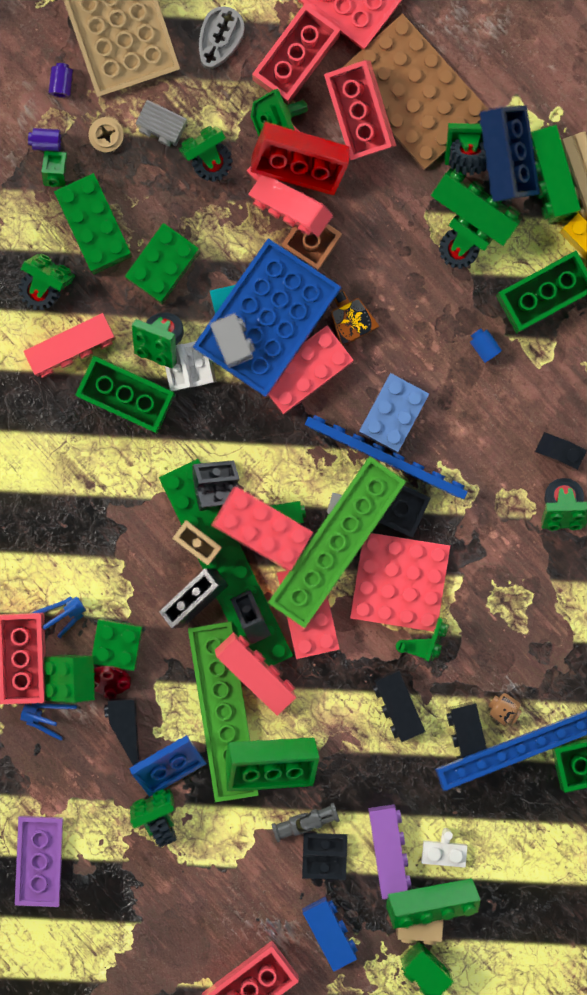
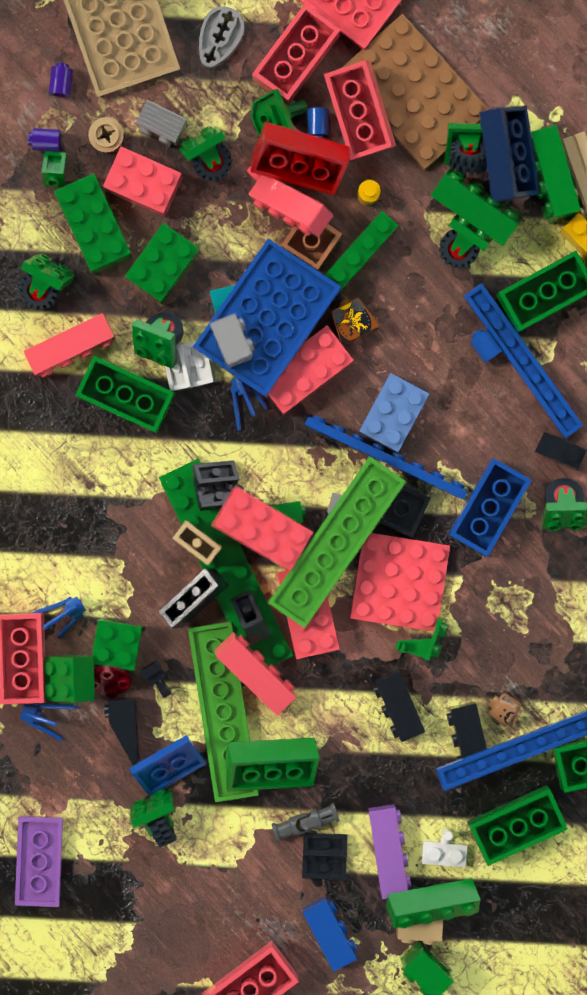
(142, 181): none -> coral brick
(154, 675): none -> black piece
(243, 390): none -> blue plant
(318, 122): none -> blue brick
(362, 250): none -> green brick
(368, 193): none -> yellow brick
(489, 507): none -> blue brick
(517, 825): none -> green brick
(523, 361): none -> blue plate

